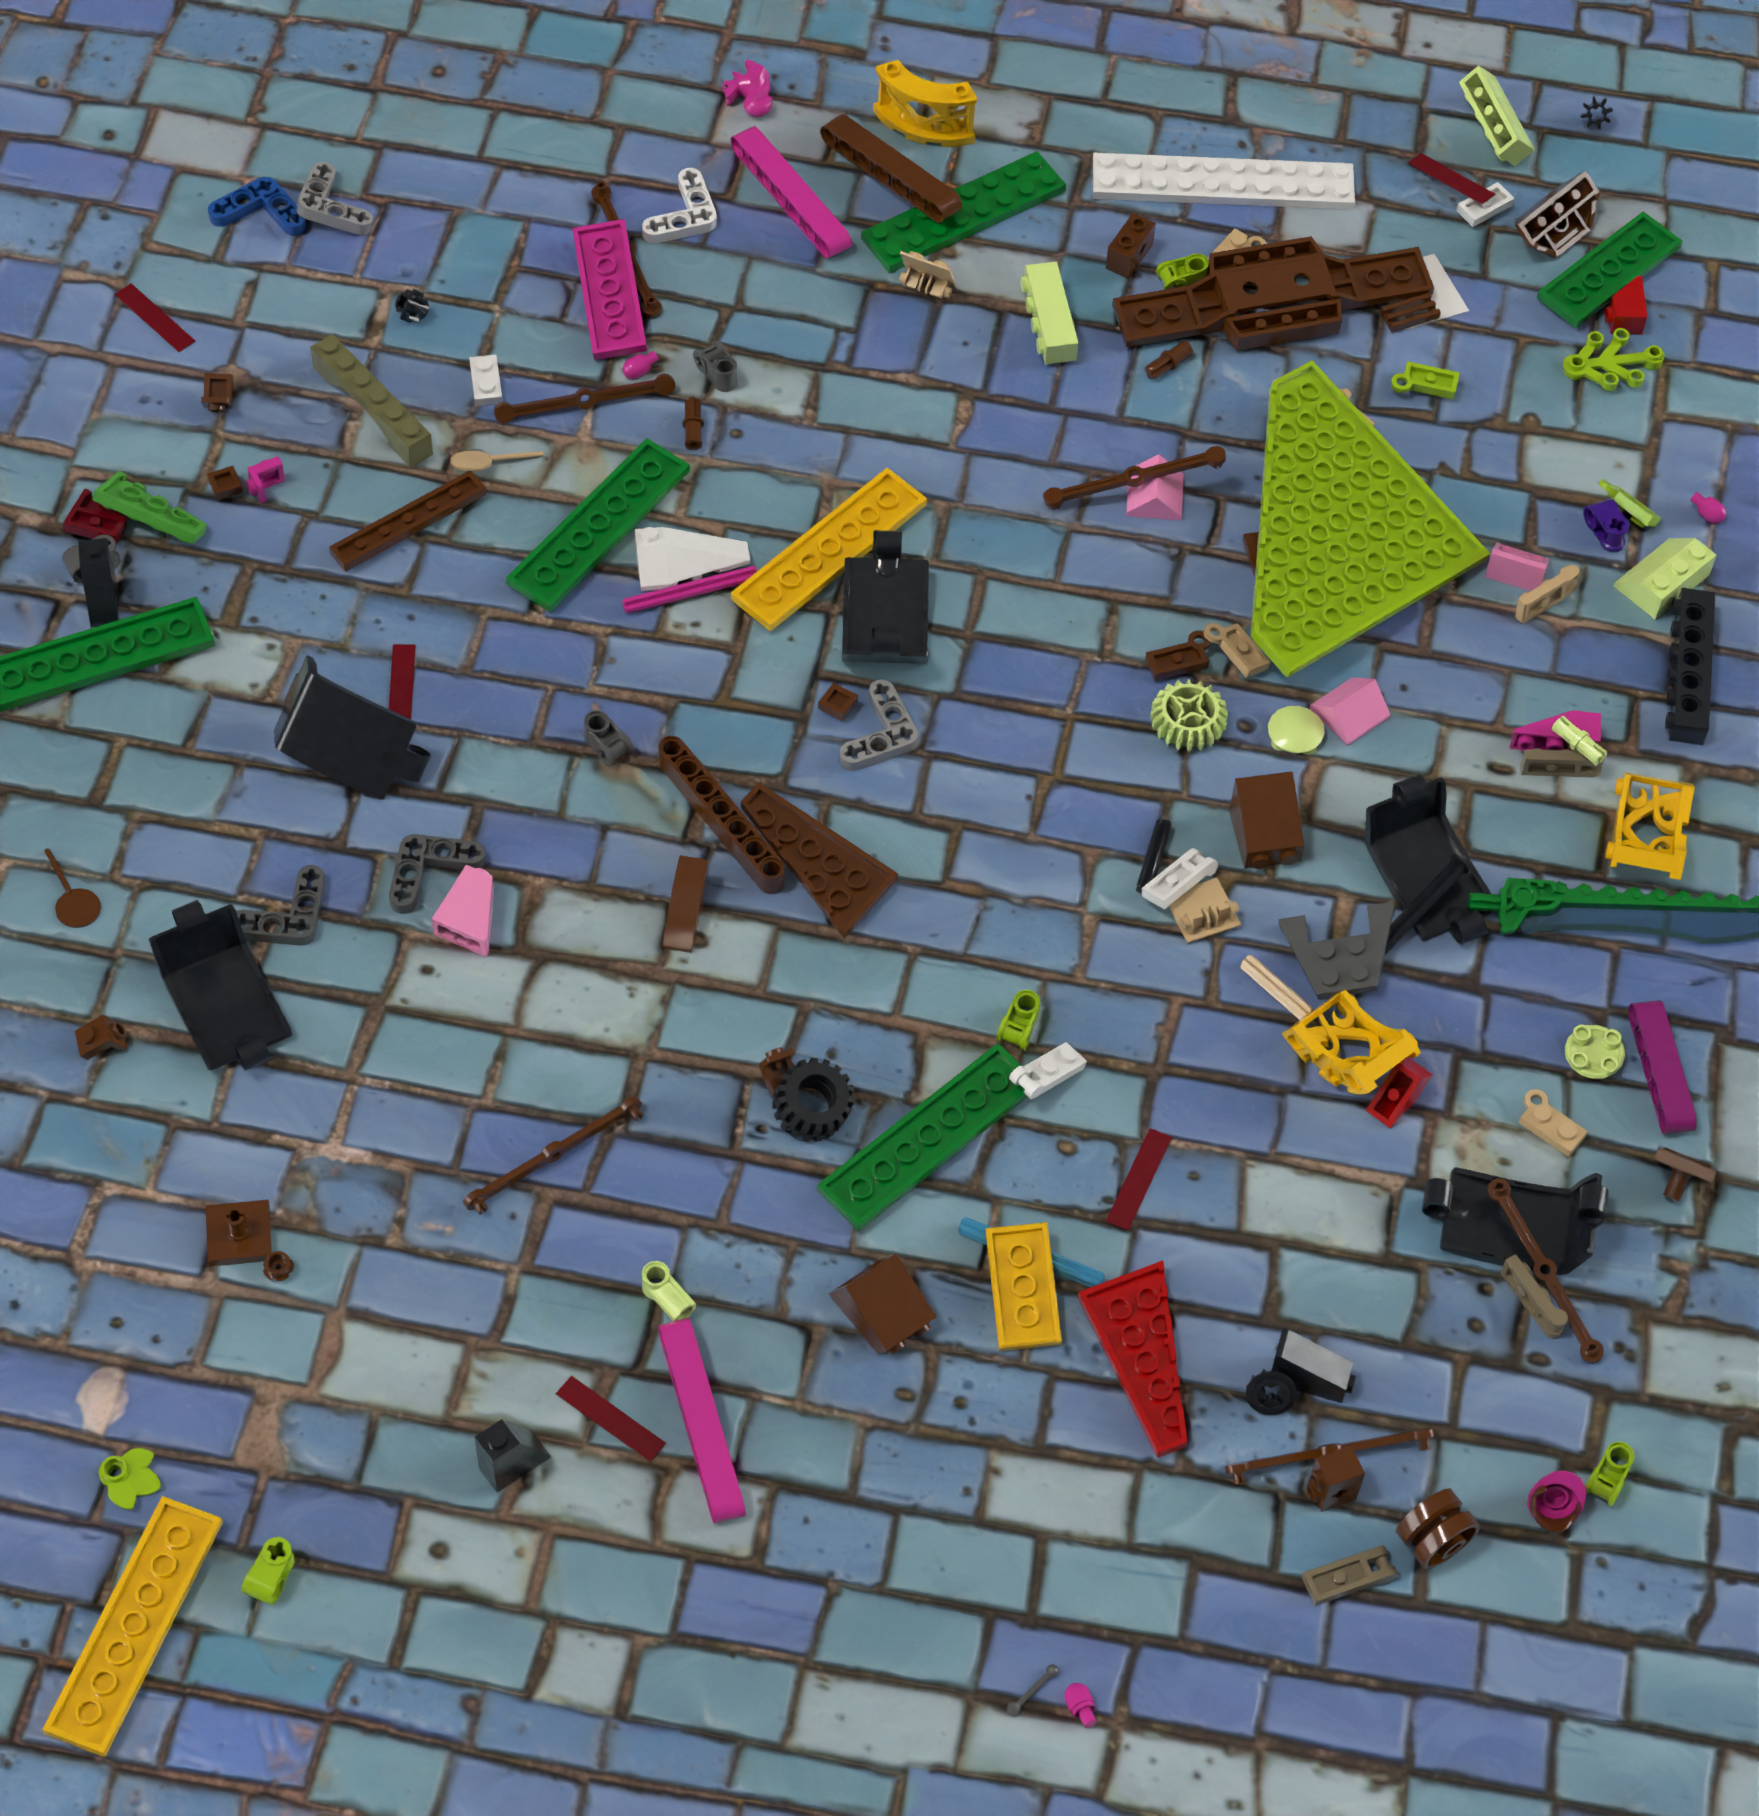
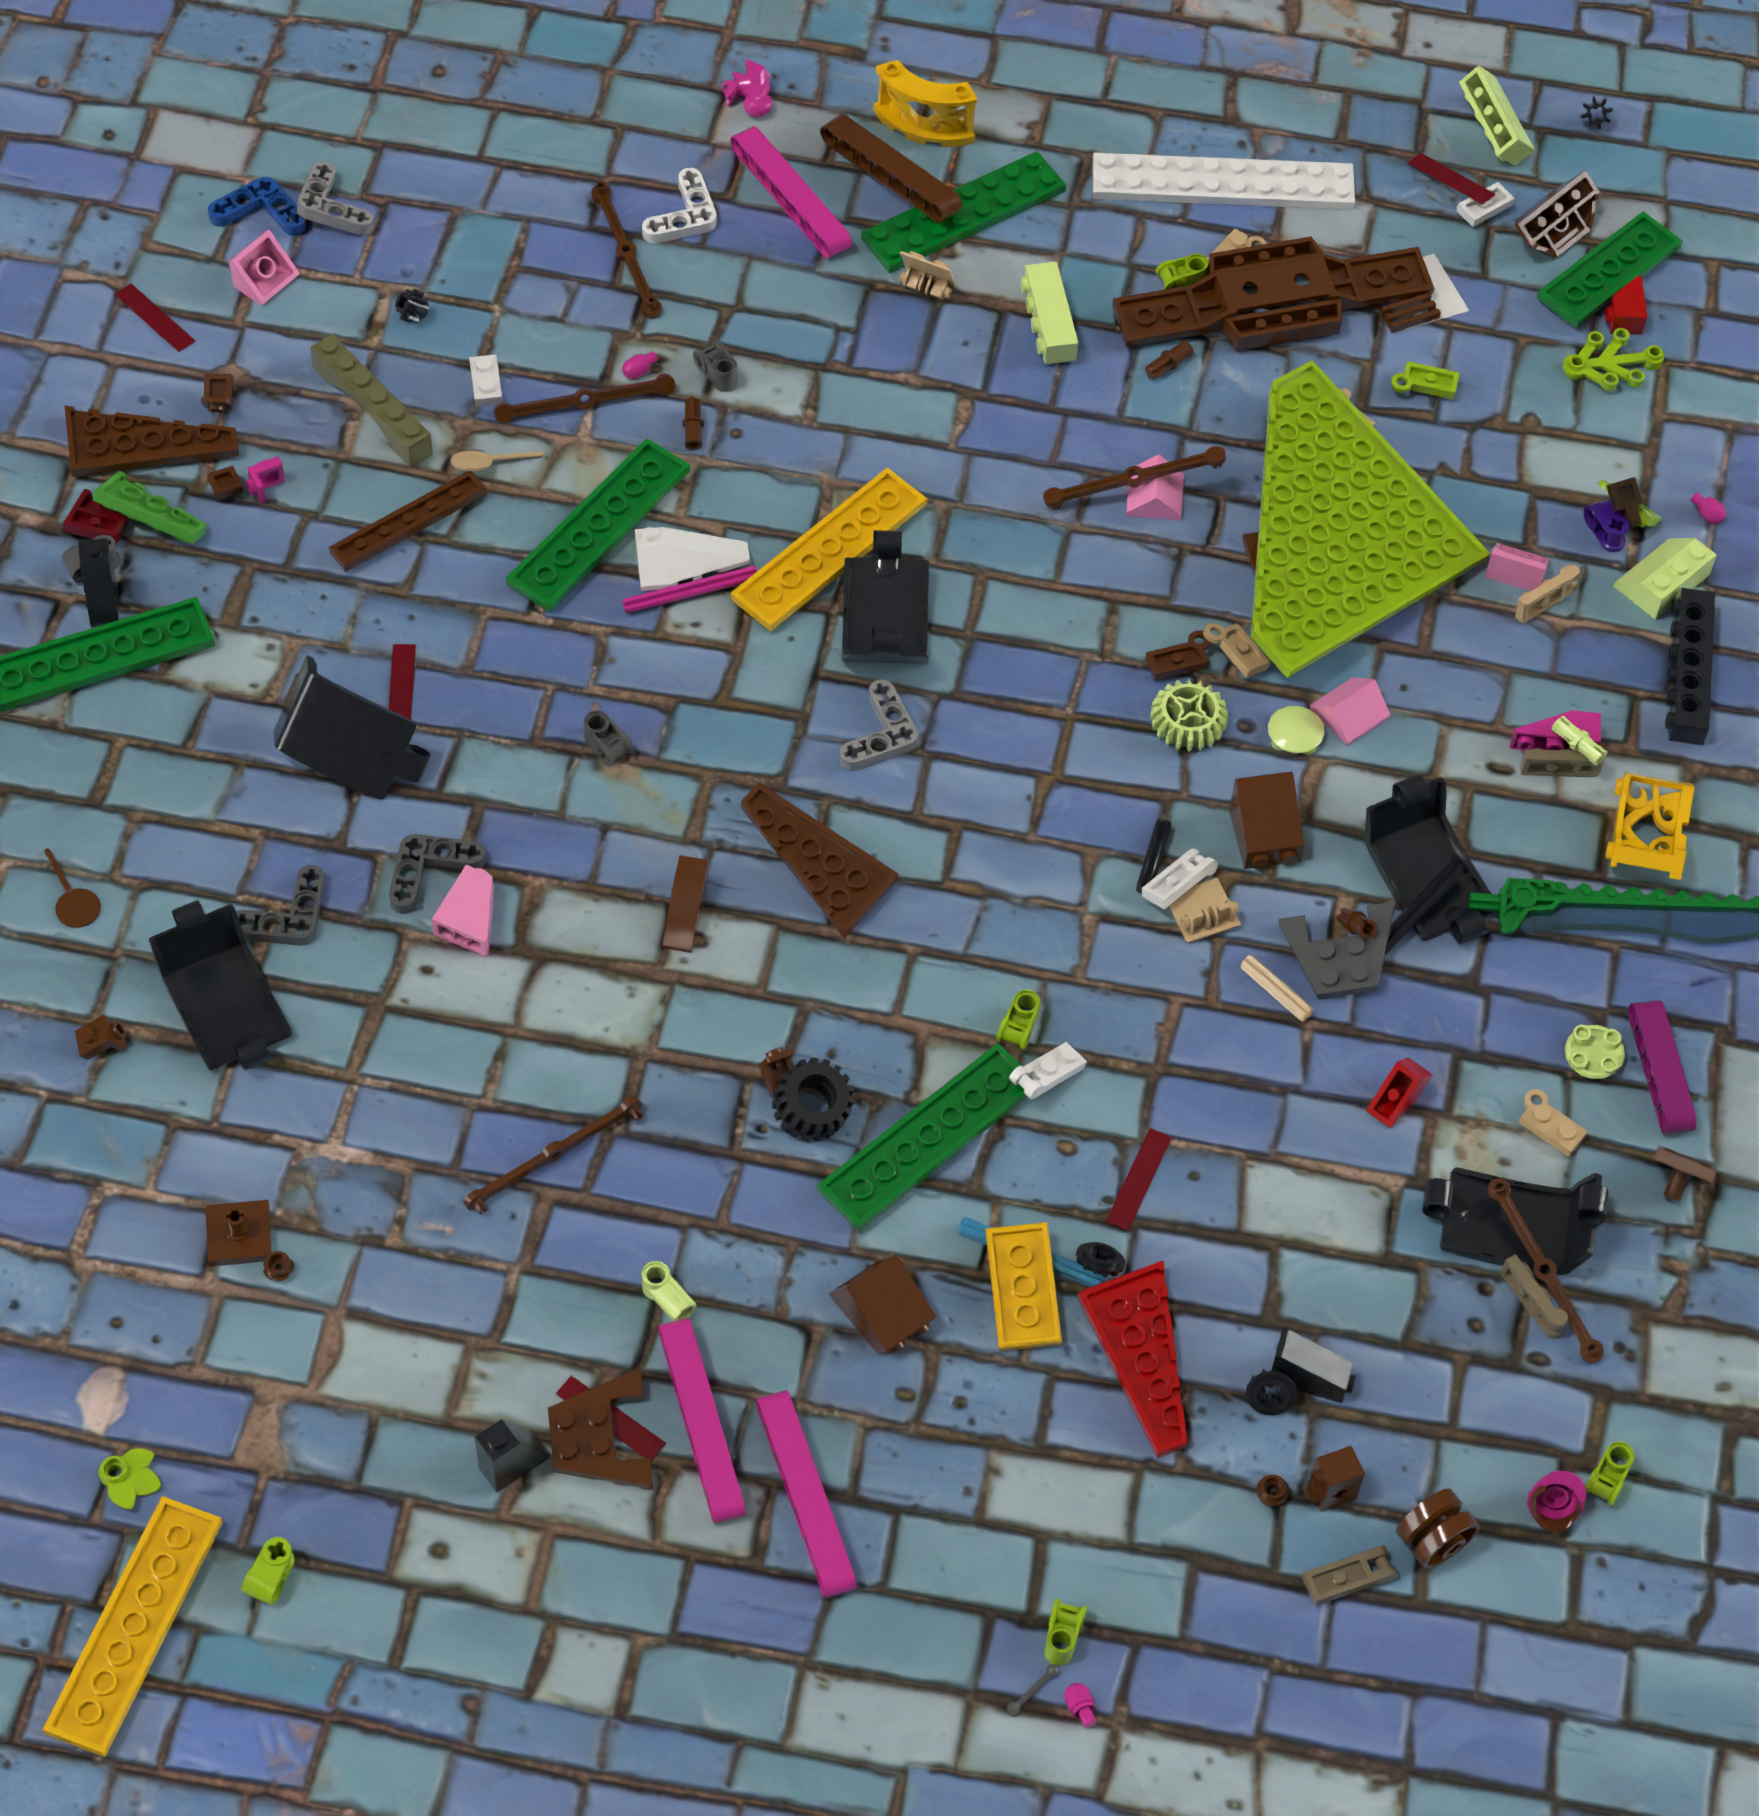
(133, 441): none -> reddish brown wing
(262, 268): none -> bright pink slope
(585, 1436): none -> reddish brown wing
(609, 289): dark pink plate -> none
(724, 825): reddish brown beam -> none
(806, 1494): none -> dark pink beam
(837, 701): reddish brown plate -> none
(1064, 1627): none -> lime piece
(1100, 1259): none -> black gear
(1130, 245): reddish brown brick -> none
(1238, 1468): reddish brown piece -> none
(1277, 1483): none -> reddish brown plate
(1357, 923): none -> reddish brown axle
(1358, 1073): yellow fence -> none
(1625, 497): none -> dark brown plate

